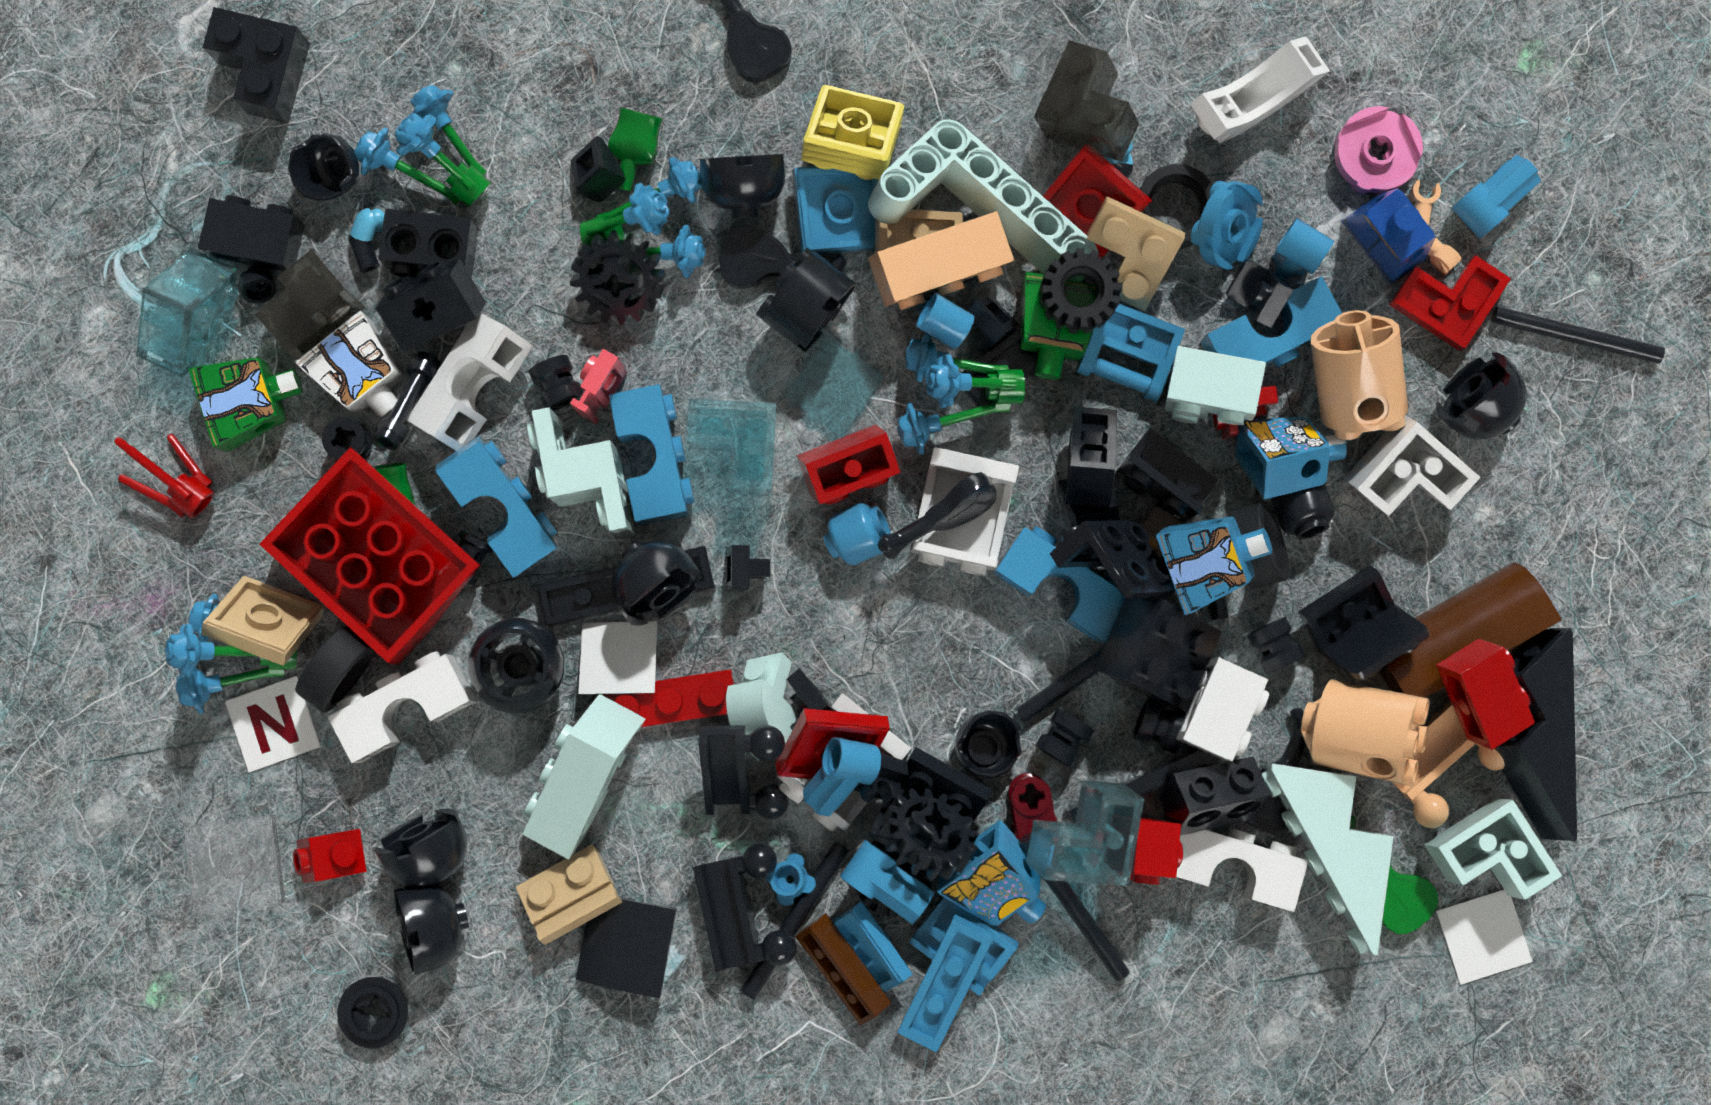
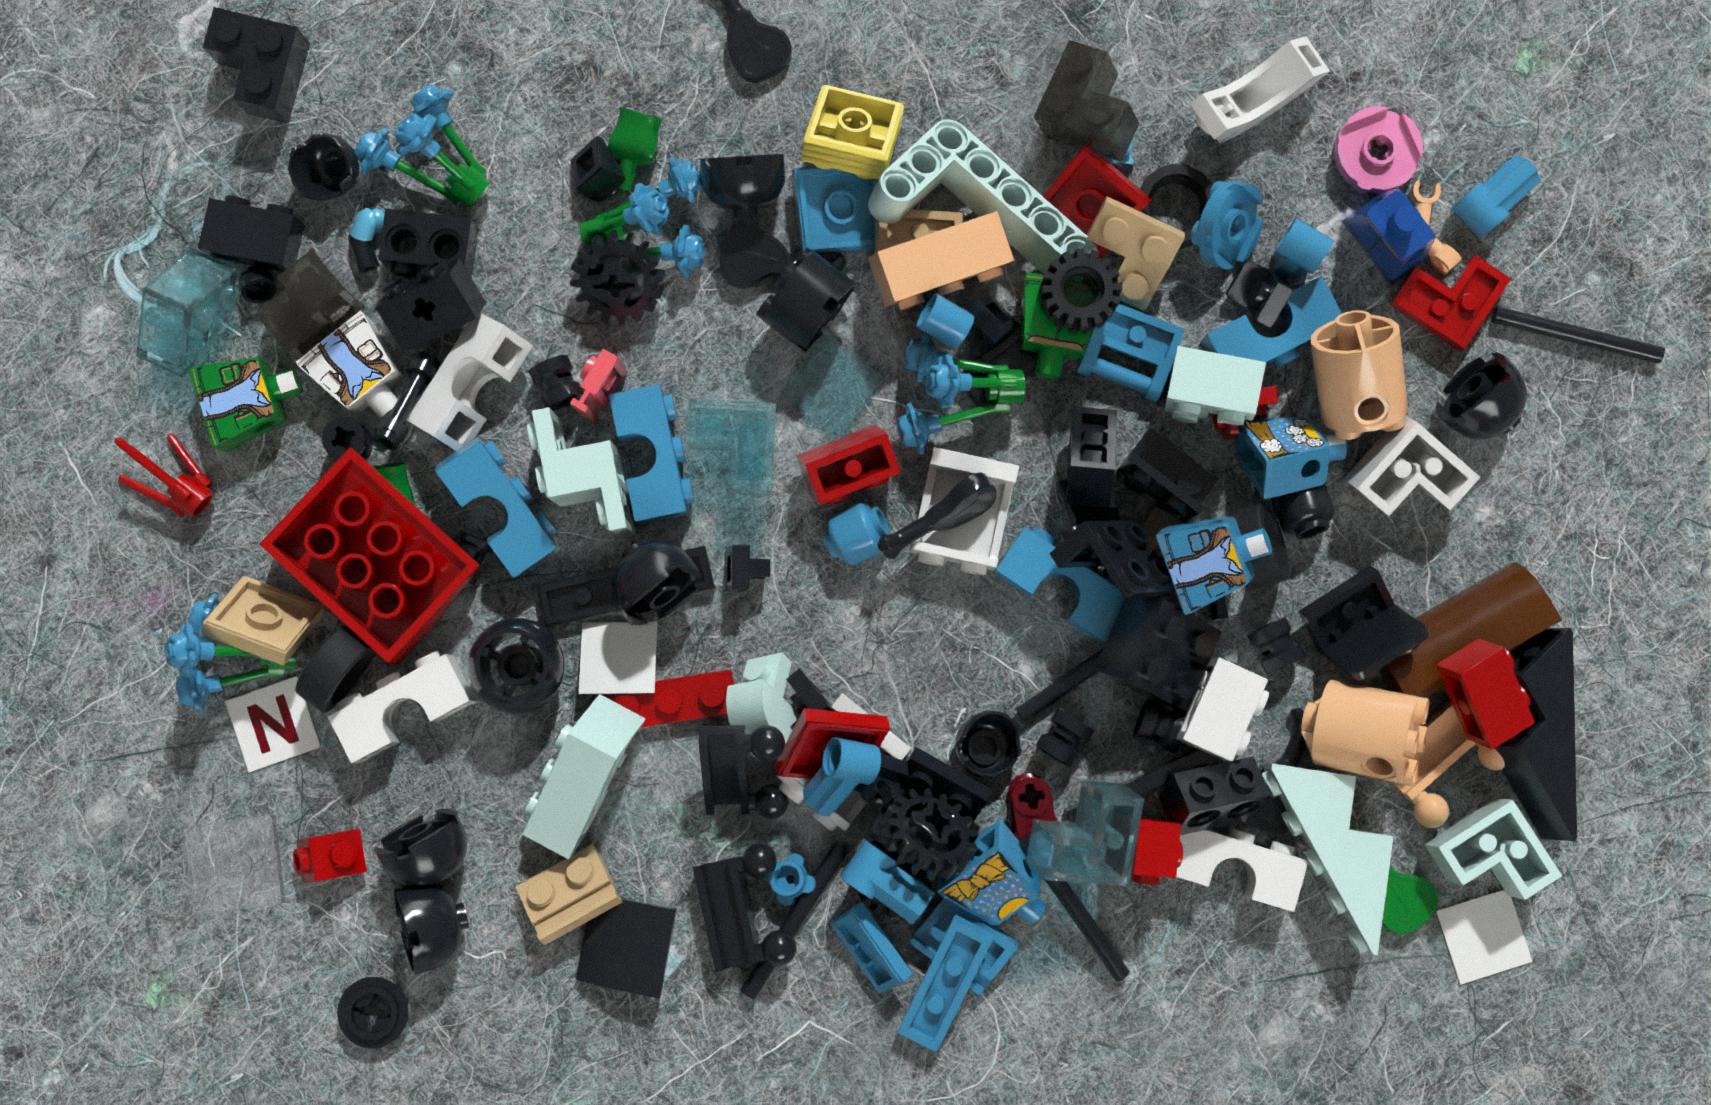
(843, 969): reddish brown piece -> none

